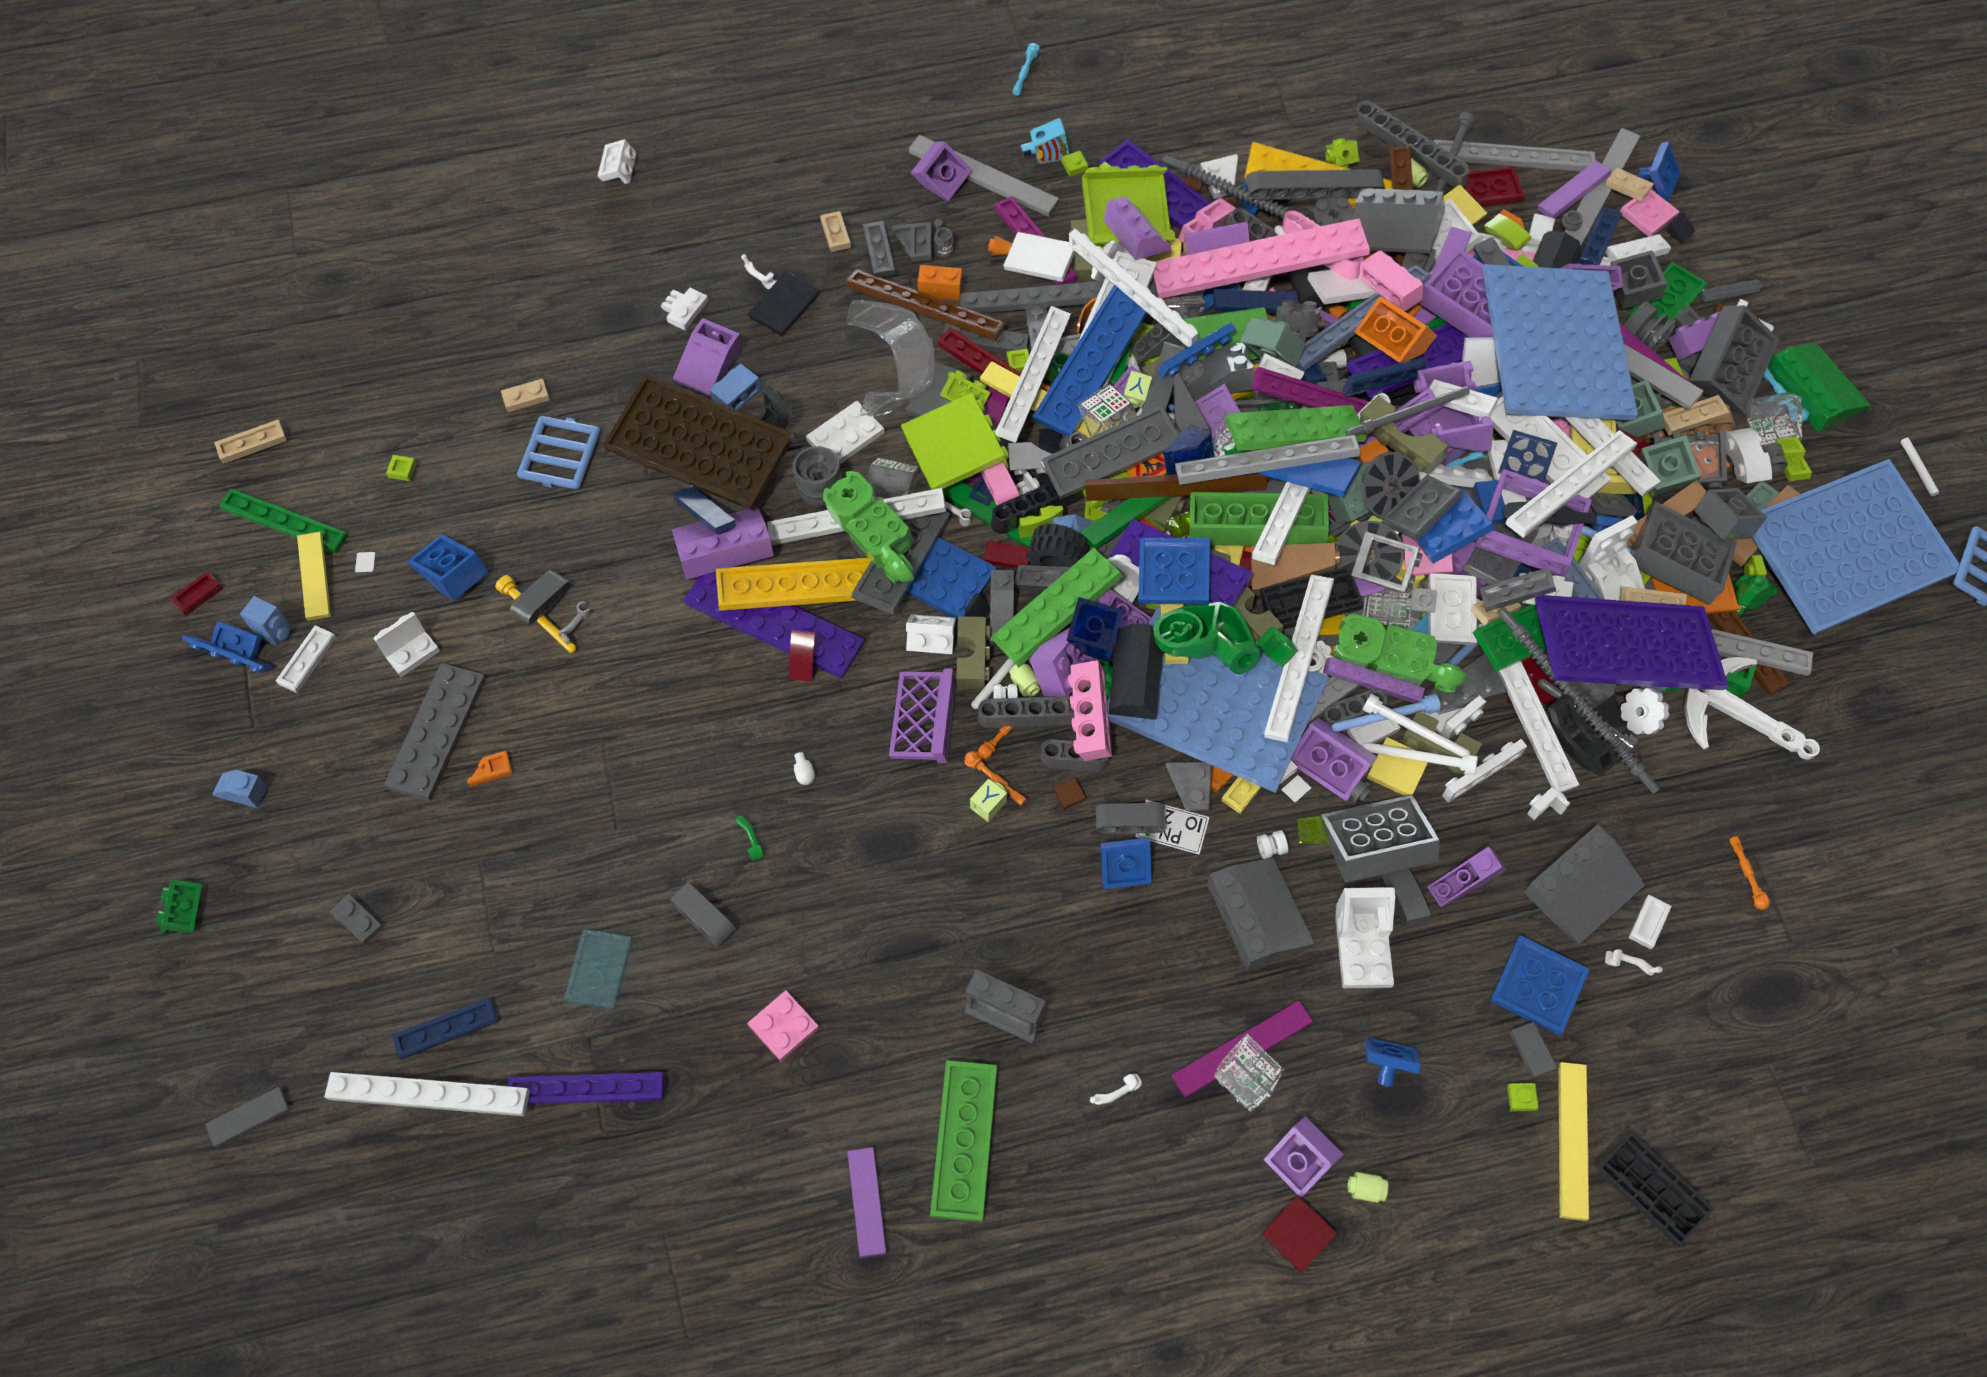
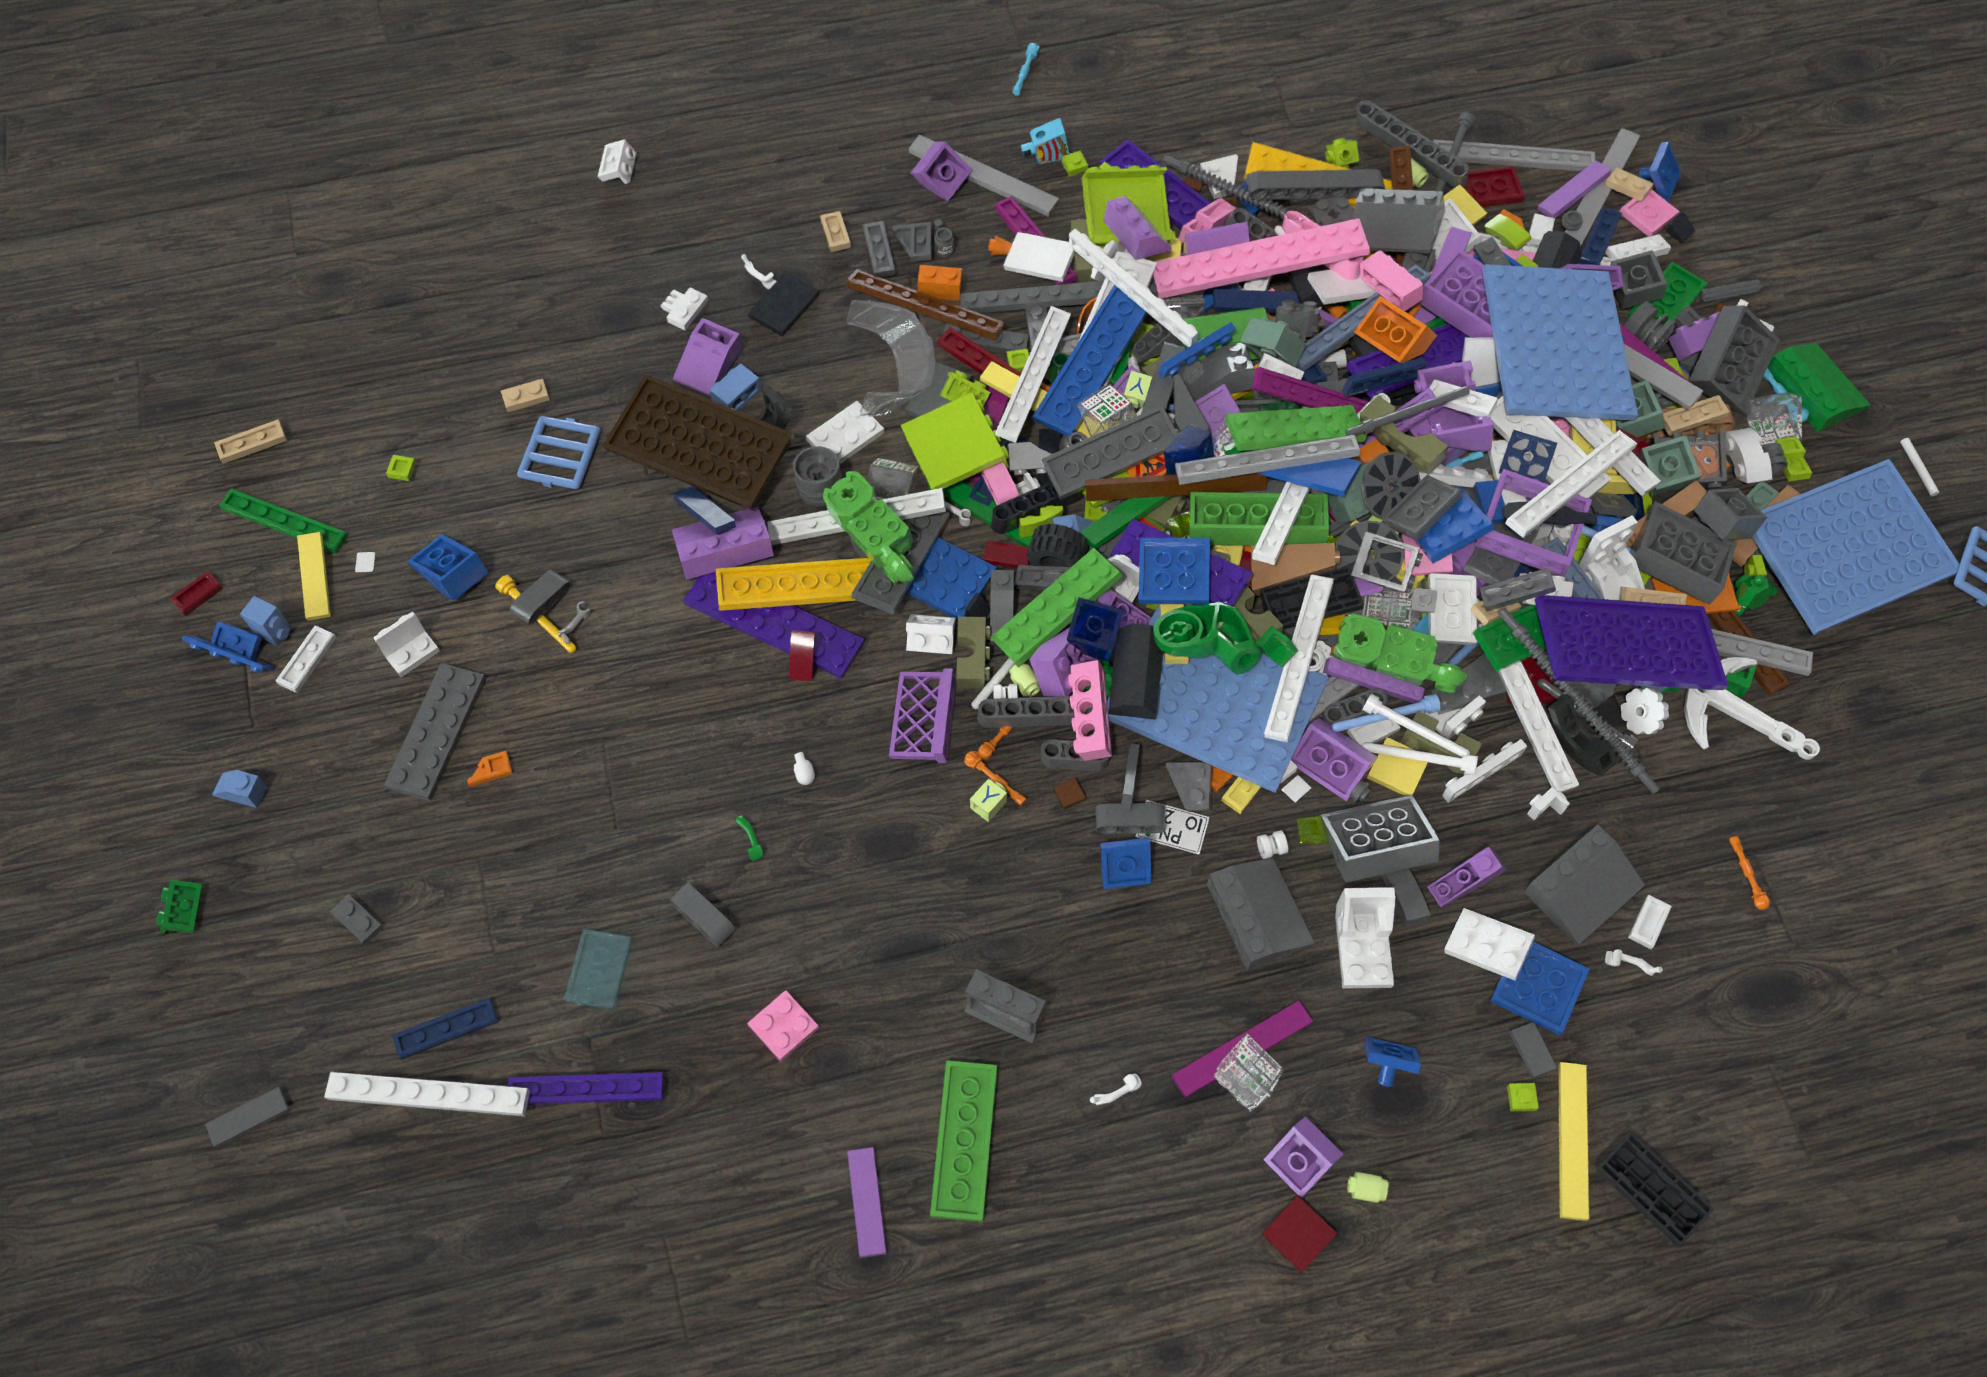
(1130, 777): none -> dark grey tile
(1489, 944): none -> white plate

